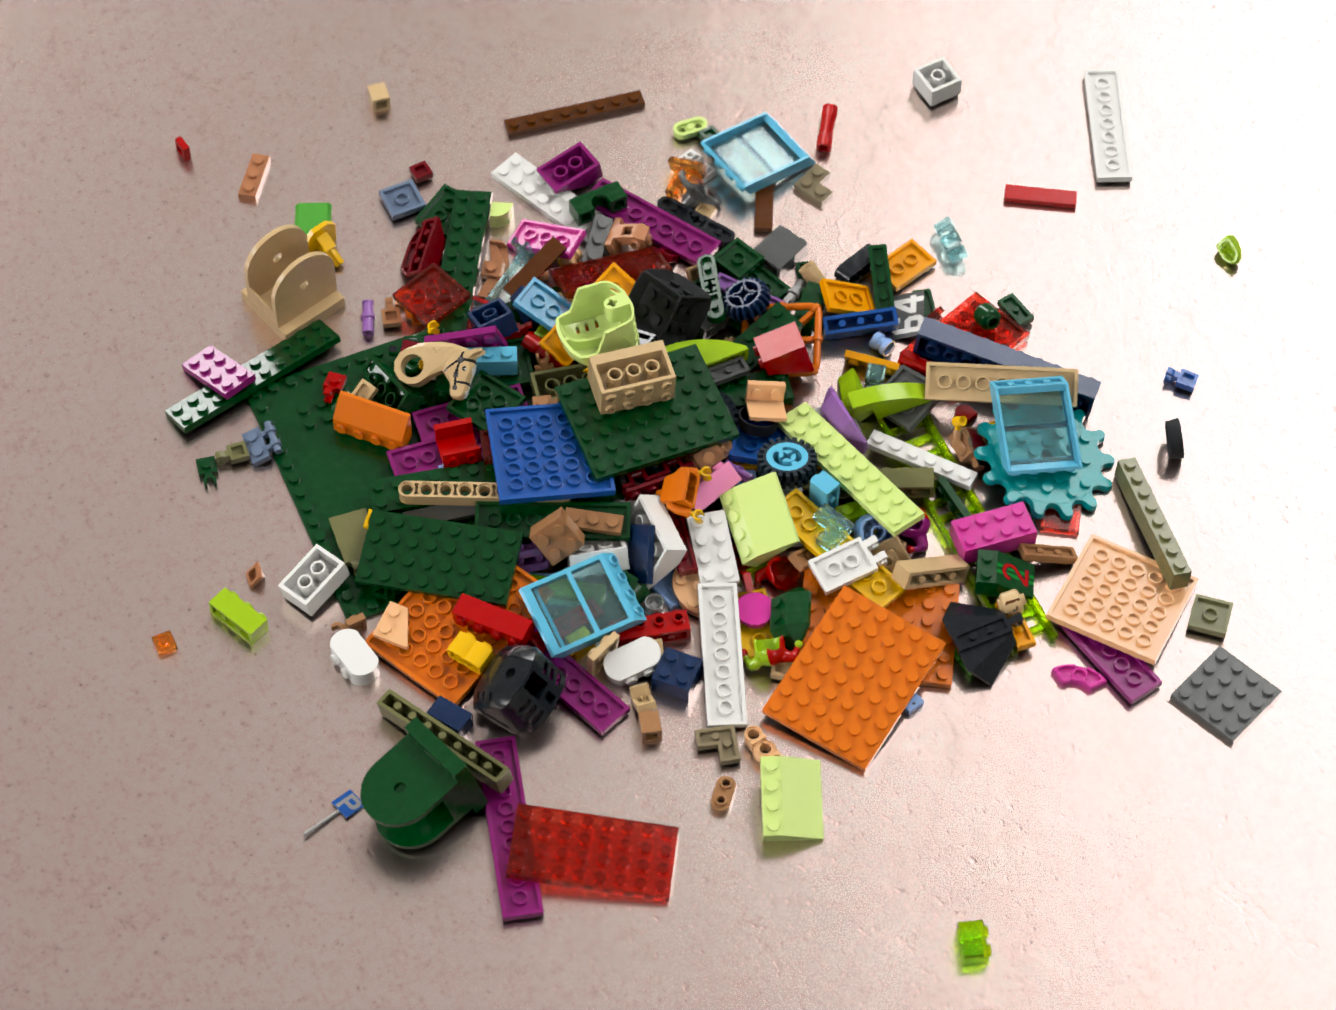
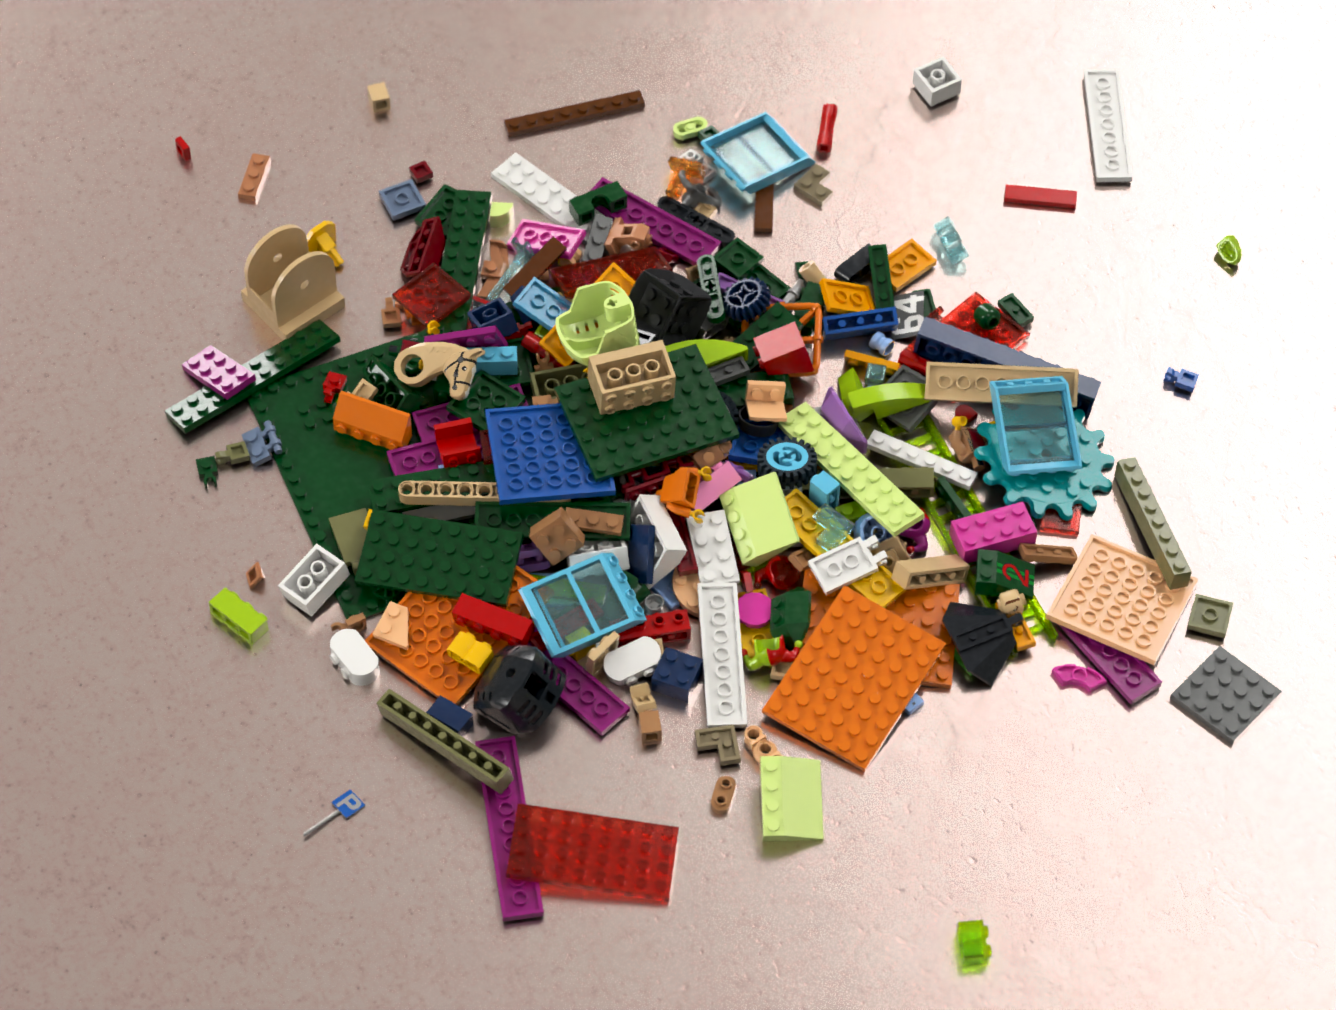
(164, 643): clear orange plate -> none
(312, 214): bright green tile -> none
(367, 317): medium lavender pin -> none
(419, 789): dark green piece -> none
(571, 169): magenta slope -> none
(781, 251): dark grey brick -> none
(1174, 439): black tyre -> none

